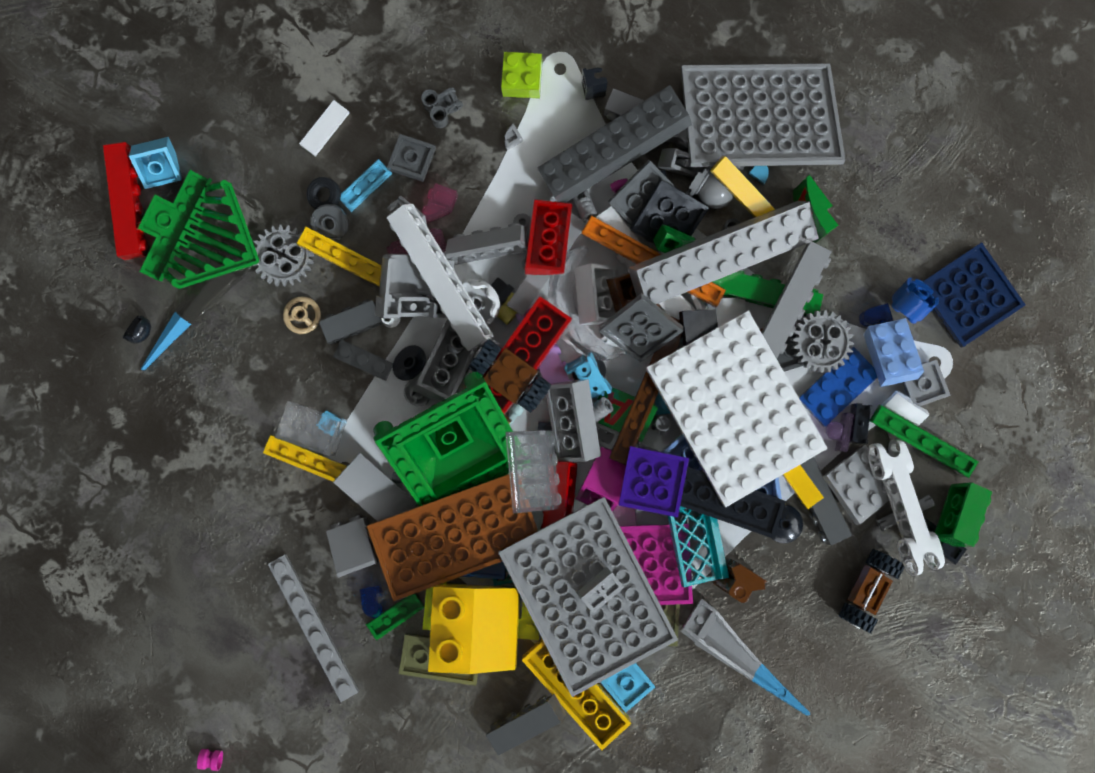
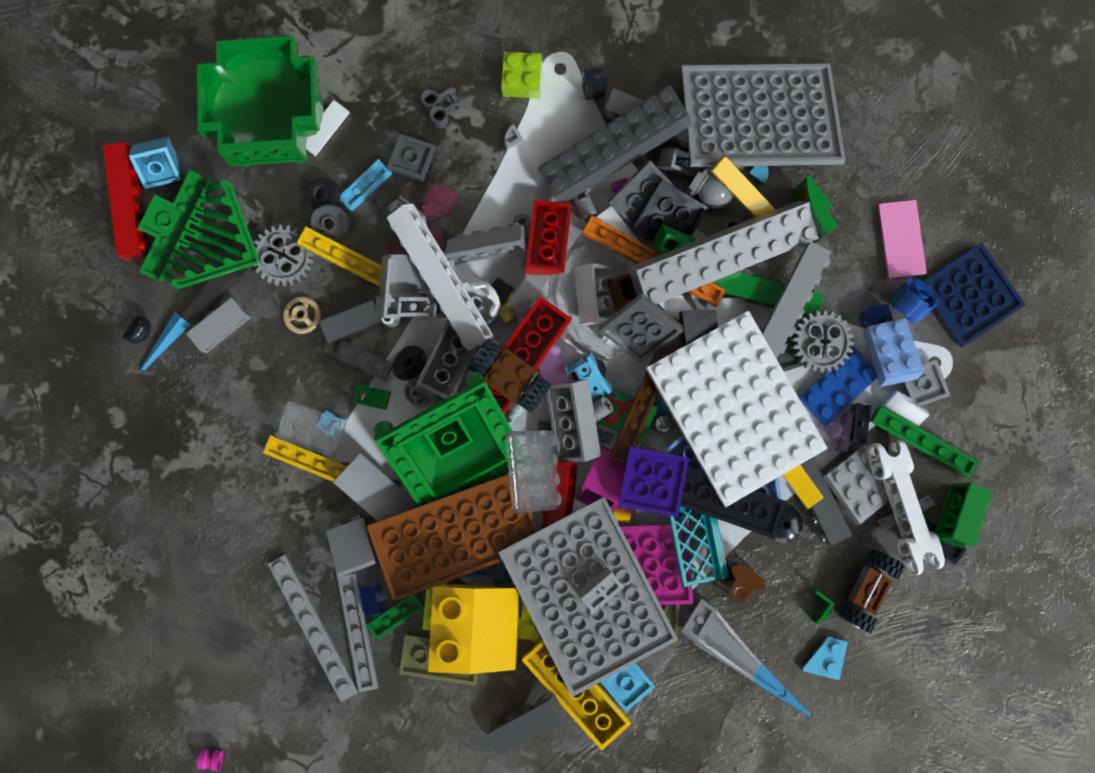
(218, 325): none -> light grey brick
(259, 100): none -> green windscreen
(357, 632): none -> light grey tile
(373, 397): none -> green bracket
(622, 516): none -> yellow hinge
(825, 611): none -> green bracket
(827, 659): none -> medium azure wing
(901, 239): none -> bright pink tile

